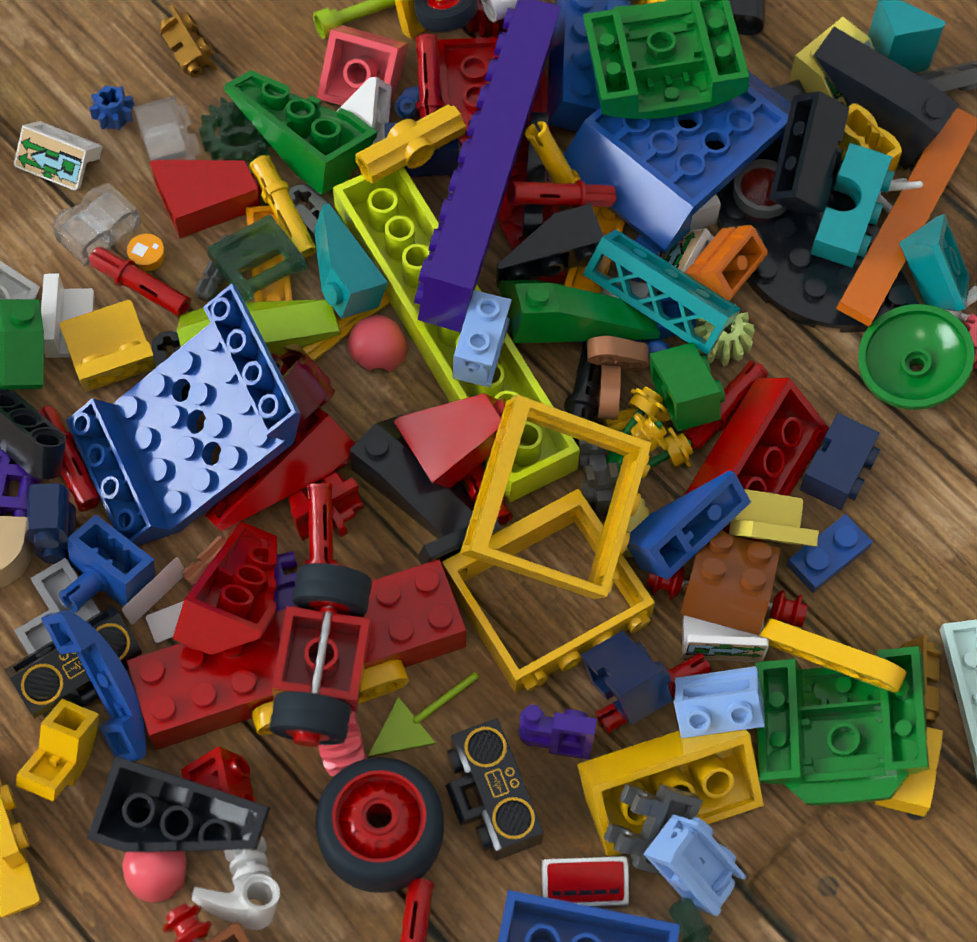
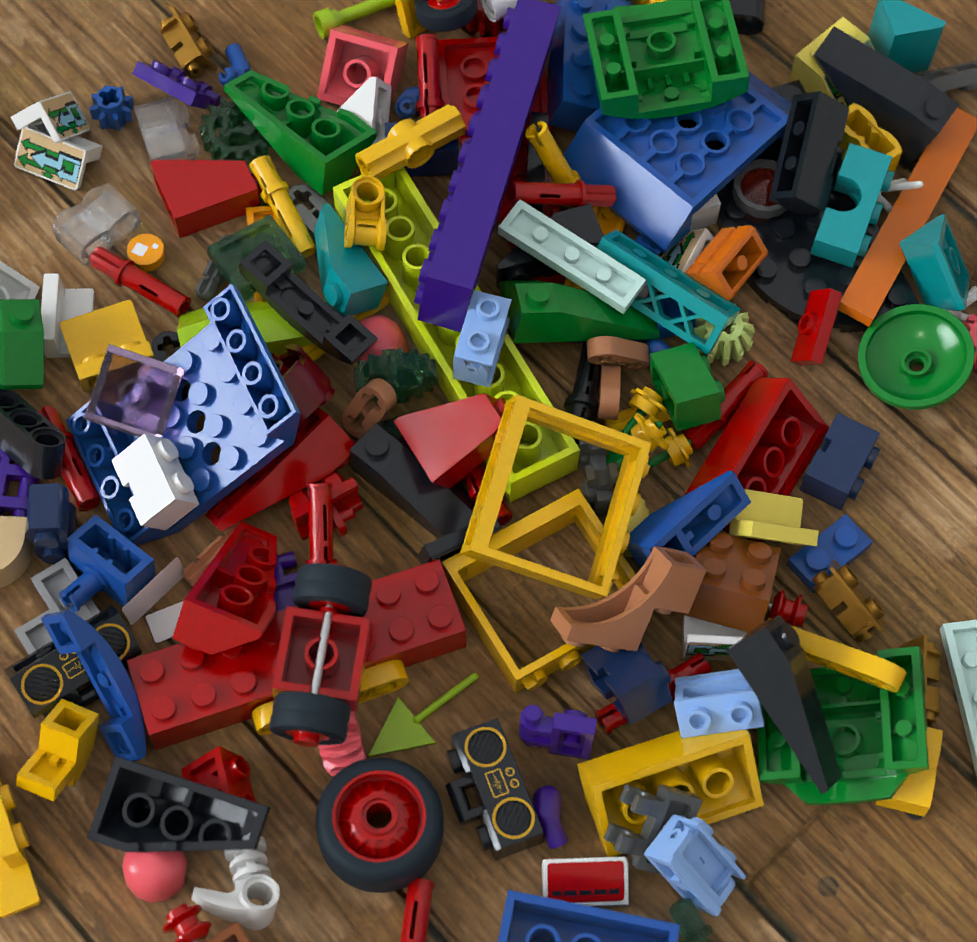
(58, 113): none -> panel
(133, 393): none -> clear purple slope
(158, 481): none -> white brick
(177, 84): none -> dark purple plate
(238, 63): none -> blue arm
(302, 307): none -> black slope
(364, 404): none -> nougat beam
(366, 220): none -> yellow piece
(405, 372): none -> clear green gear
(548, 810): none -> dark purple arm
(571, 256): none -> light aqua plate
(619, 621): none -> nougat arch
(784, 685): none -> black wedge
(816, 327): none -> red plate
(842, 587): none -> pearl gold hinge

